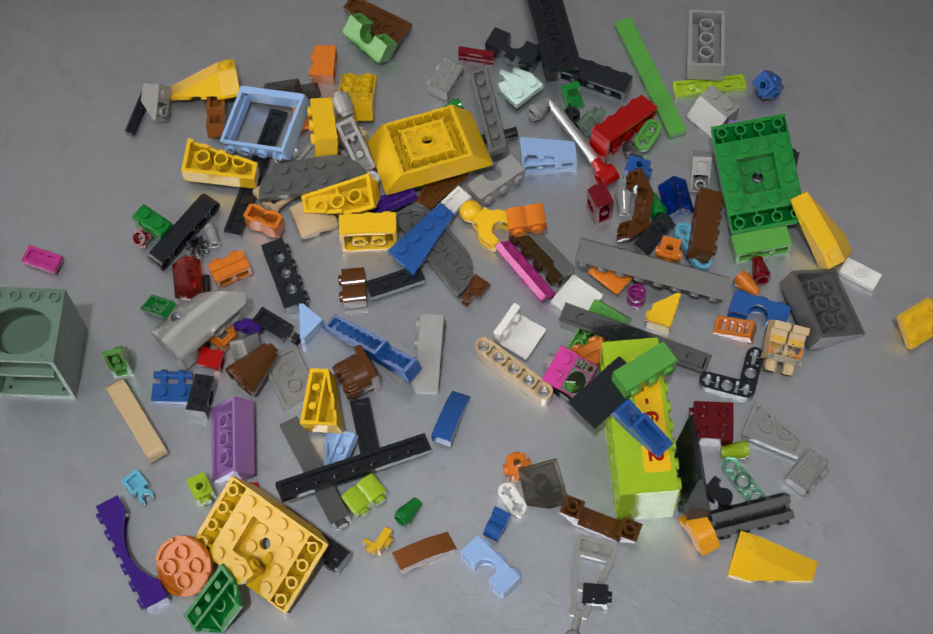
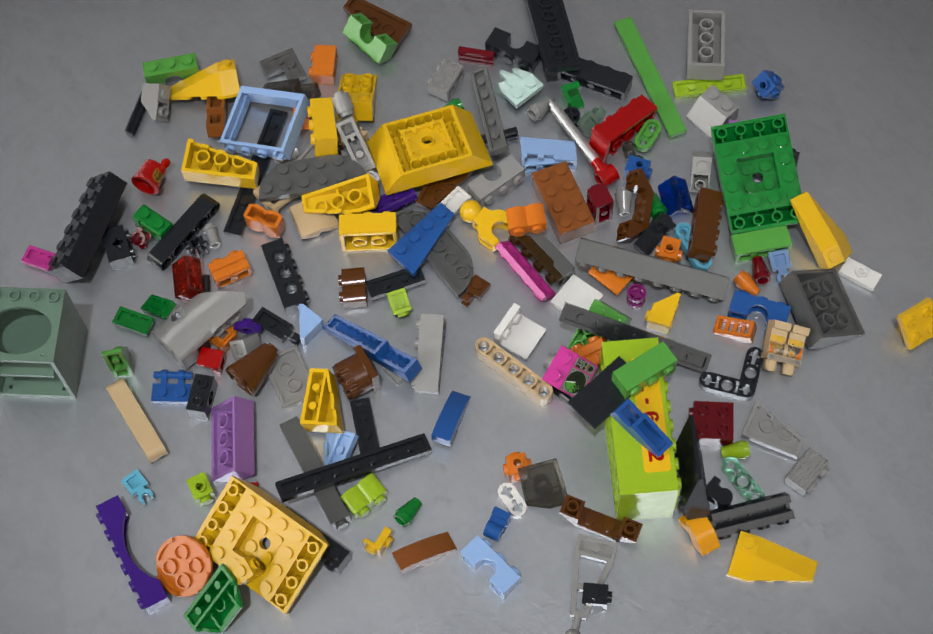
(86, 227): none -> black brick
(118, 248): none -> black brick
(133, 321): none -> green plate
(150, 176): none -> red hat
(161, 69): none -> bright green arch
(284, 62): none -> flat silver plate
(399, 302): none -> lime bracket
(563, 202): none -> dark orange brick
(779, 263): none -> medium blue plate

